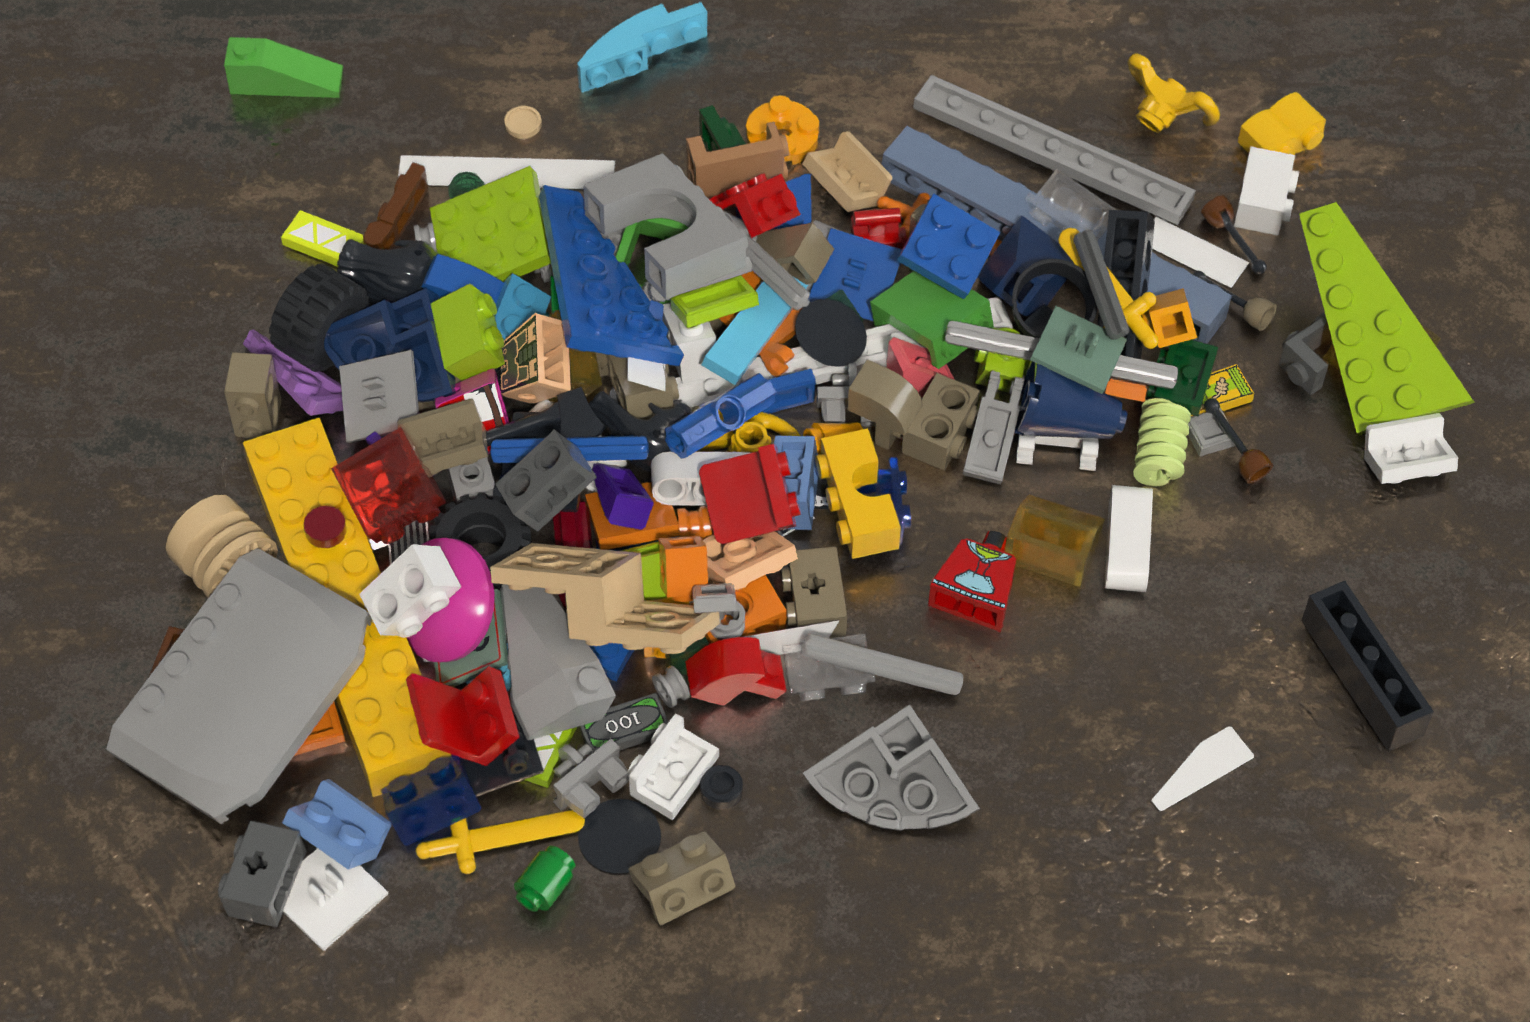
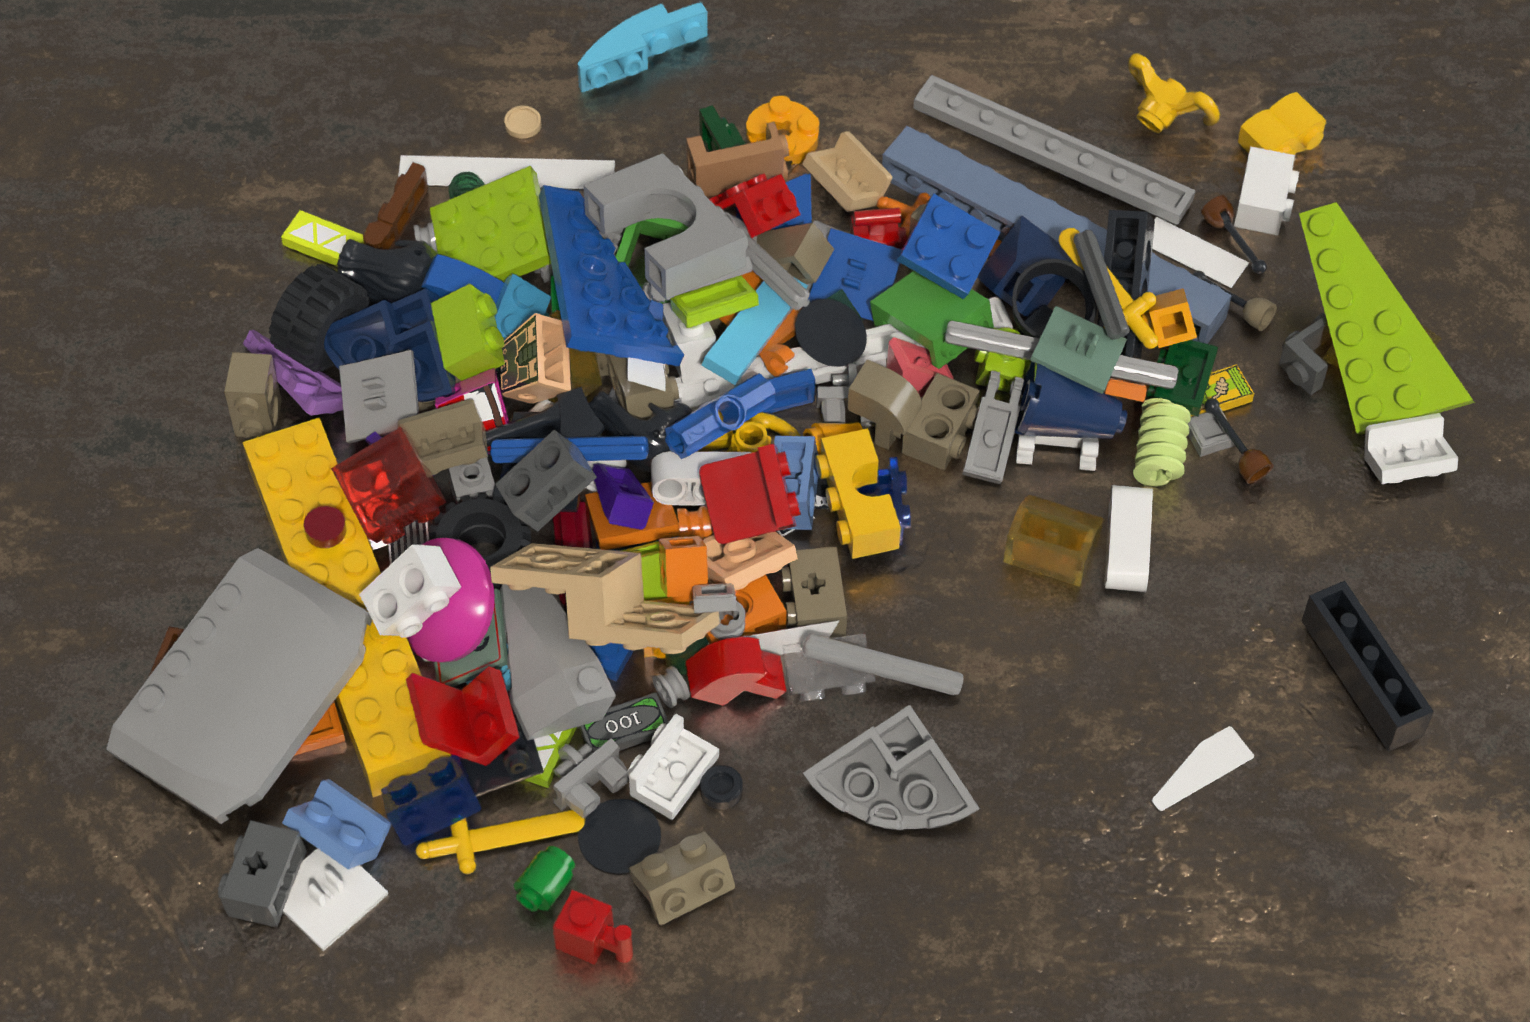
(212, 539): tan wheel -> none
(275, 69): bright green slope -> none
(588, 927): none -> red brick
(976, 581): red torso -> none
(1069, 206): clear bracket -> none

